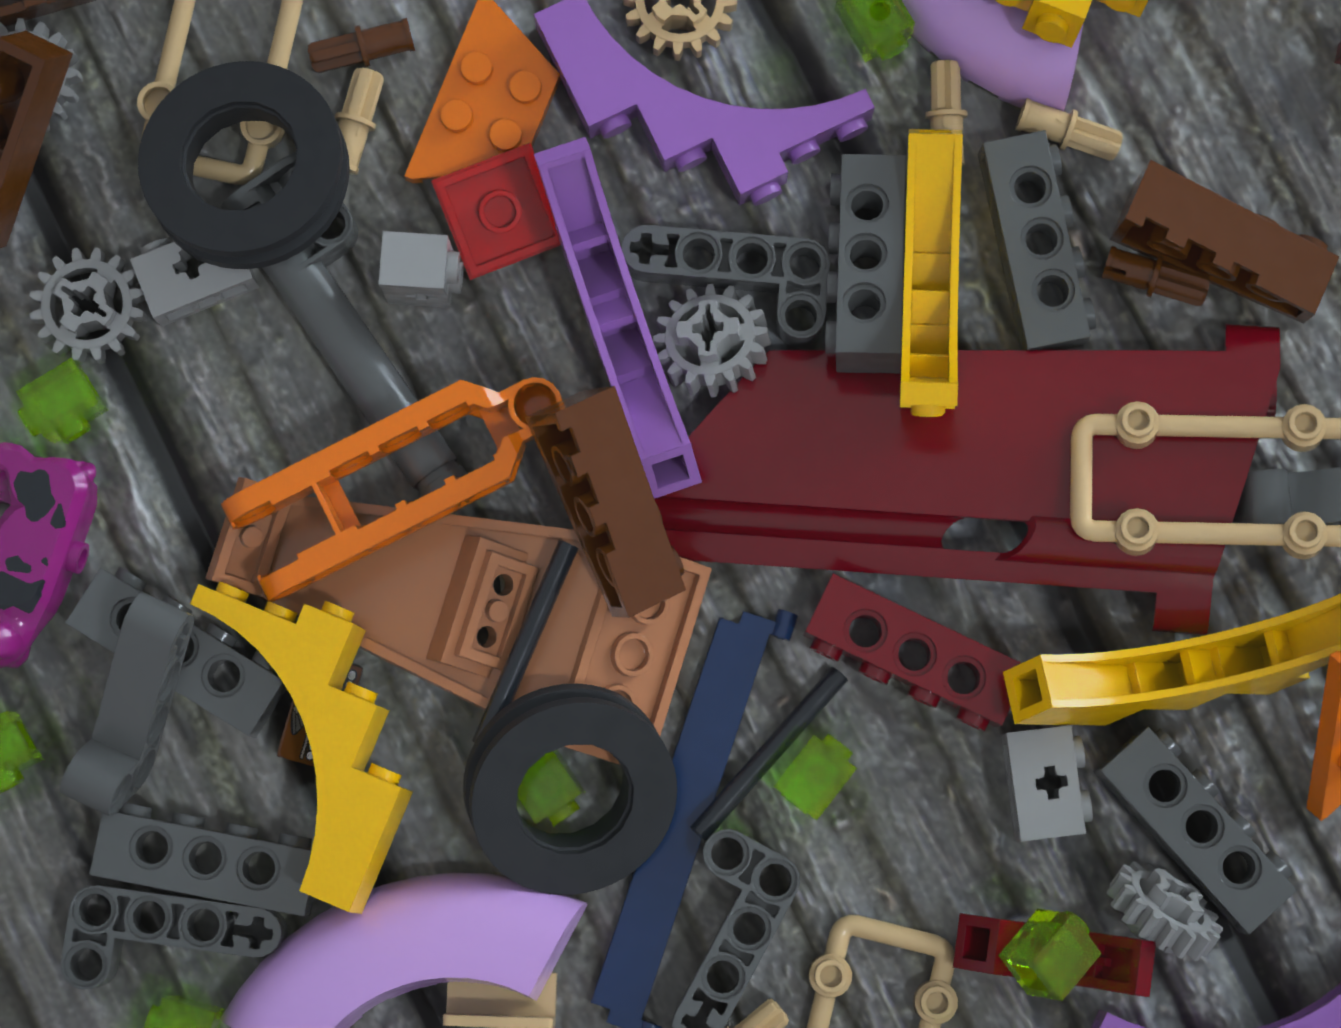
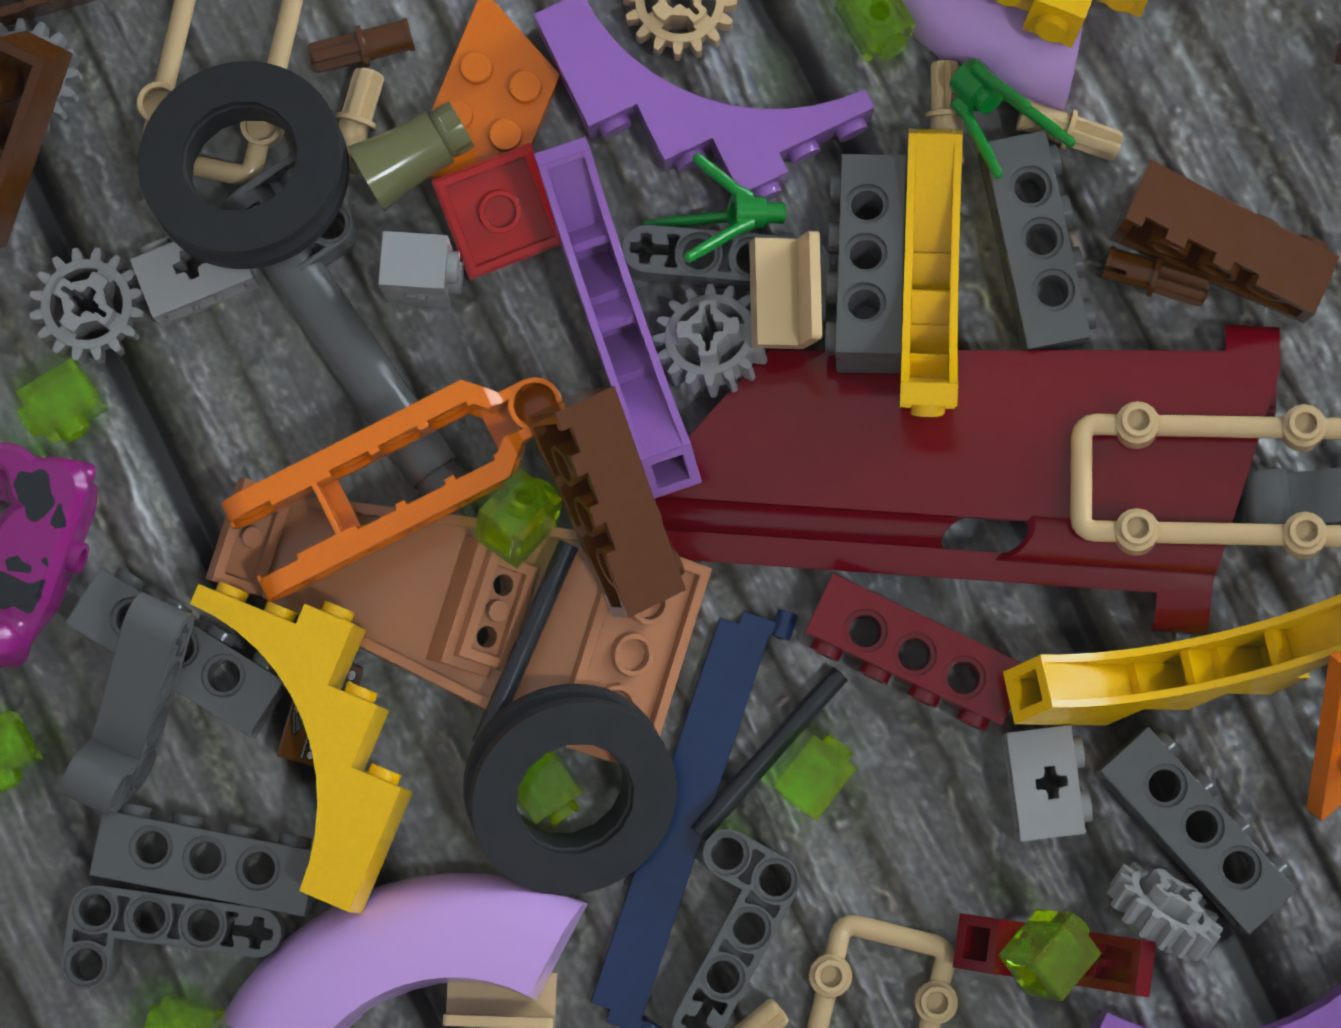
(410, 153): none -> olive plant
(518, 517): none -> clear neon green brick
(743, 212): none -> green plant
(785, 291): none -> tan panel
(983, 91): none -> green plant

